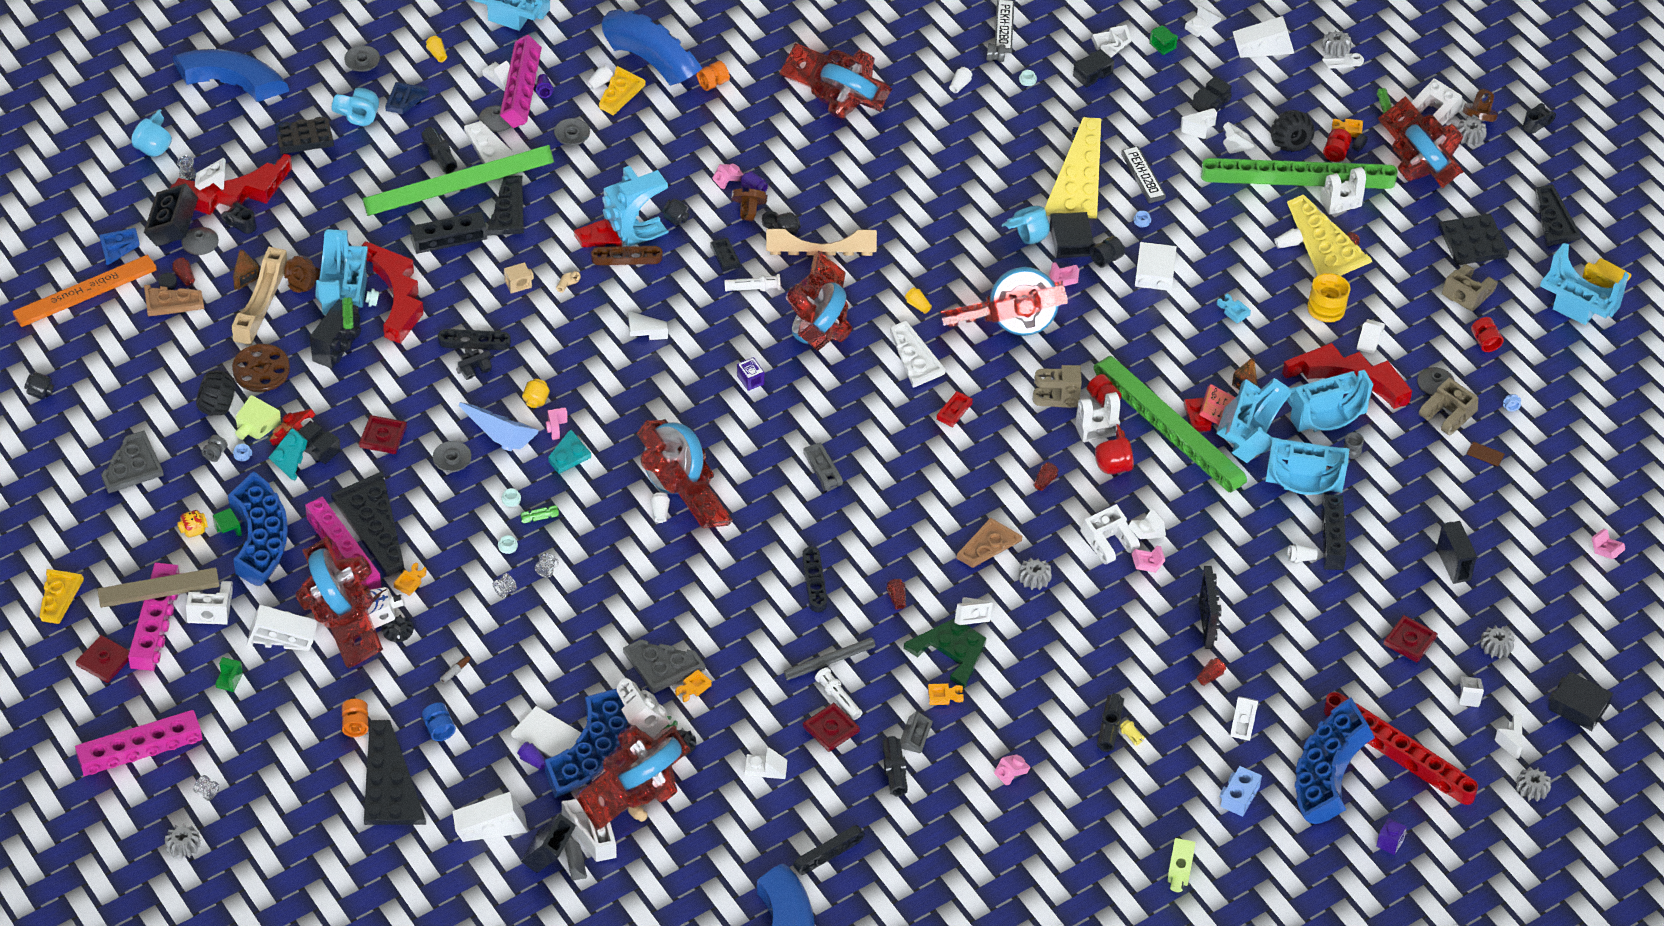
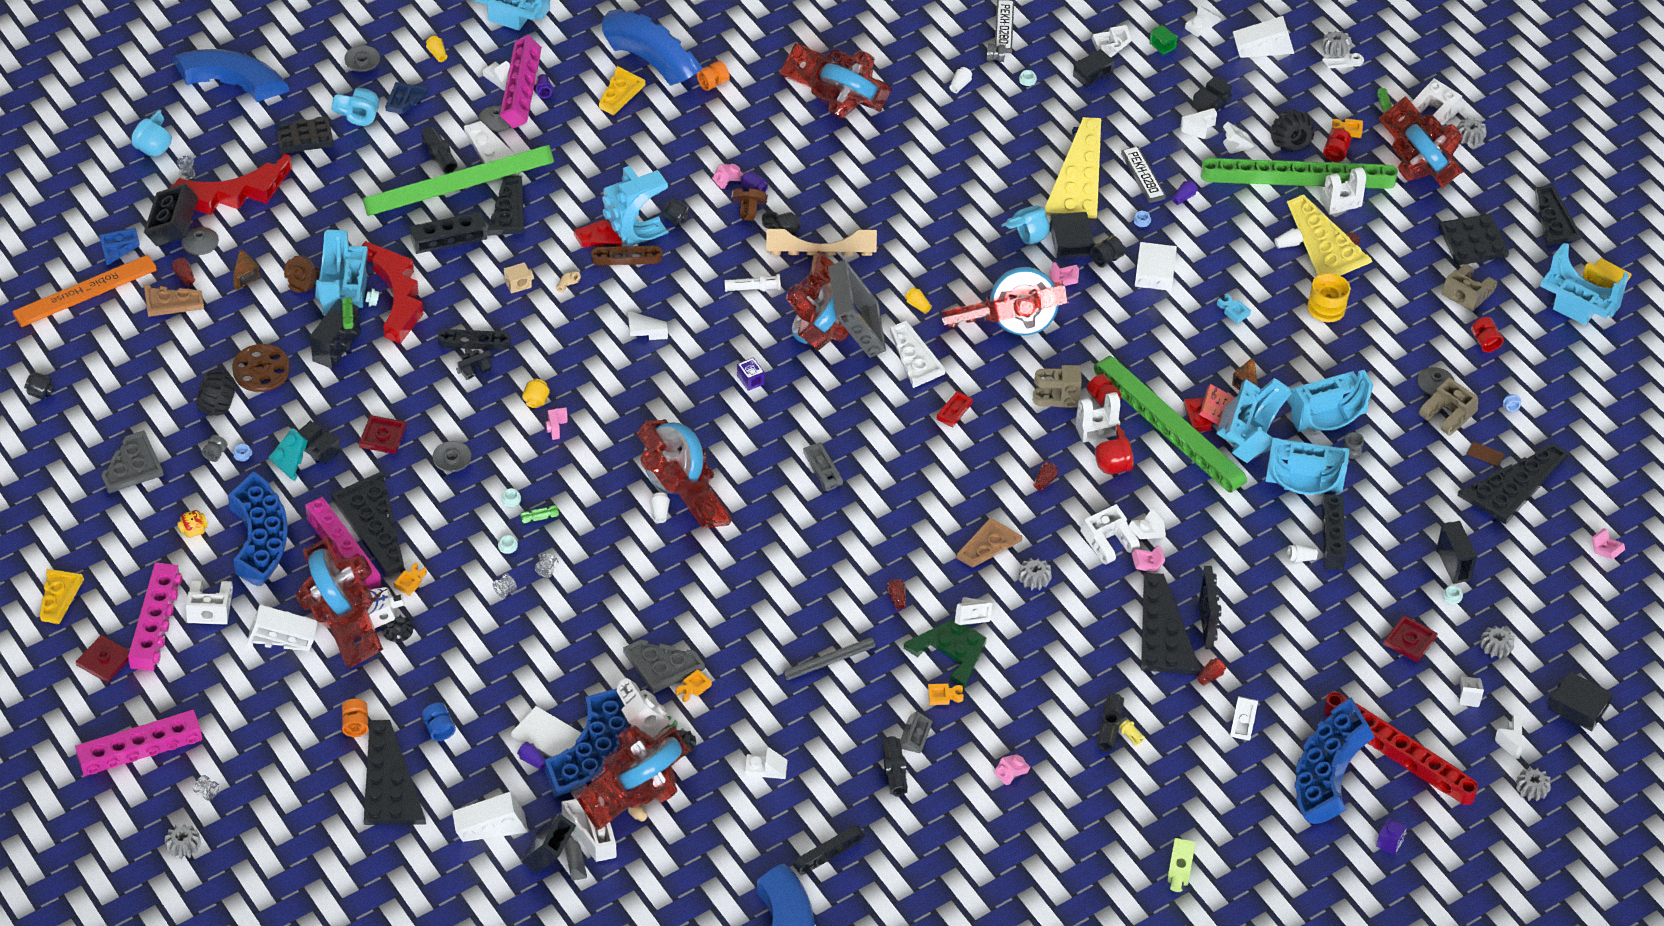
(158, 587): dark tan tile -> none
(167, 280): black tile -> none
(212, 174): white slope -> none
(226, 521): green panel -> none
(230, 674): green panel -> none
(240, 218): black piece -> none
(250, 318): tan arch -> none
(256, 419): yellowish green torso -> none
(290, 421): red wing -> none
(454, 669): light grey piece -> none
(500, 429): light blue wedge -> none
(568, 453): teal wing -> none
(572, 131): dark grey dish -> none
(600, 77): white cone -> none
(725, 254): black plate -> none
(811, 579): black beam -> none
(831, 727): dark red plate -> none
(834, 688): white pin -> none
(846, 292): none -> dark grey window
(1164, 637): none -> black wing
(1185, 191): none -> dark purple cone
(1242, 786): light blue brick -> none
(1329, 362): red arch -> none
(1360, 142): black tile -> none
(1370, 336): white slope -> none
(1452, 594): none -> light aqua plate
(1481, 109): reddish brown tile -> none
(1514, 485): none -> black wing
(1538, 118): black piece -> none

